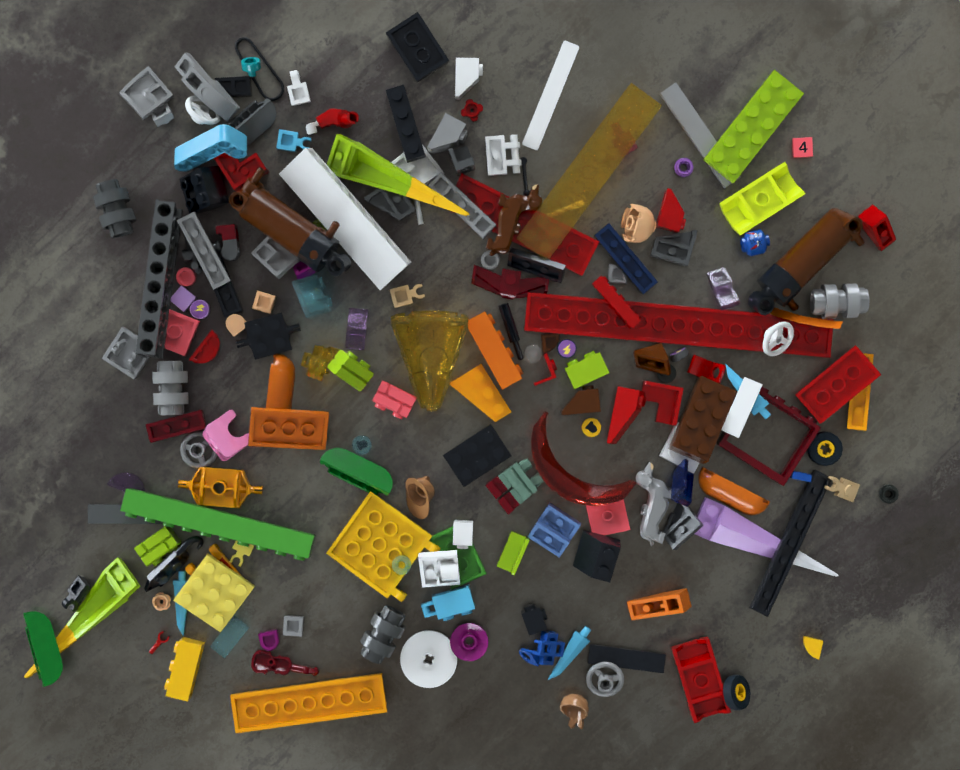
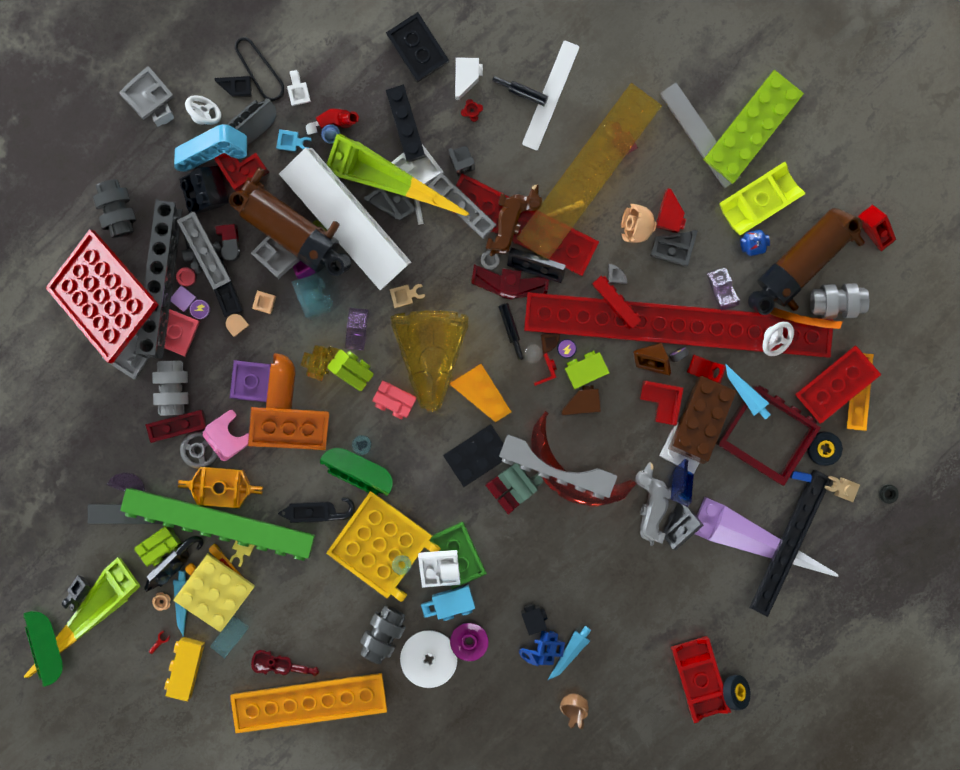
(101, 296): none -> plate
(205, 88): light grey slope -> none
(207, 349): red plate -> none
(250, 381): none -> medium lavender tile
(251, 65): teal tile -> none
(268, 335): black plate -> none
(269, 639): magenta tile -> none
(293, 625): light grey plate -> none
(316, 511): none -> black plate
(329, 133): none -> medium blue plate
(418, 495): medium nougat piece -> none
(448, 135): light grey slope -> none
(463, 533): white brick -> none
(493, 350): orange brick -> none
(496, 155): white plate -> none
(513, 552): lime panel -> none
(523, 91): none -> black axle
(524, 161): black hinge -> none
(554, 530): medium blue slope -> none
(591, 427): yellow tile -> none
(595, 480): none -> light grey arch
(597, 555): black slope -> none
(605, 688): light grey piece -> none
(608, 518): coral plate -> none
(625, 258): dark blue plate -> none
(626, 408): red slope -> none
(627, 658): black tile -> none
(660, 604): orange slope -> none
(666, 378): pearl dark grey plate -> none
(683, 161): medium lavender plate -> none
(731, 493): orange brick -> none
(741, 407): white tile -> none
(802, 147): coral tile -> none
(813, 646): yellow tile -> none

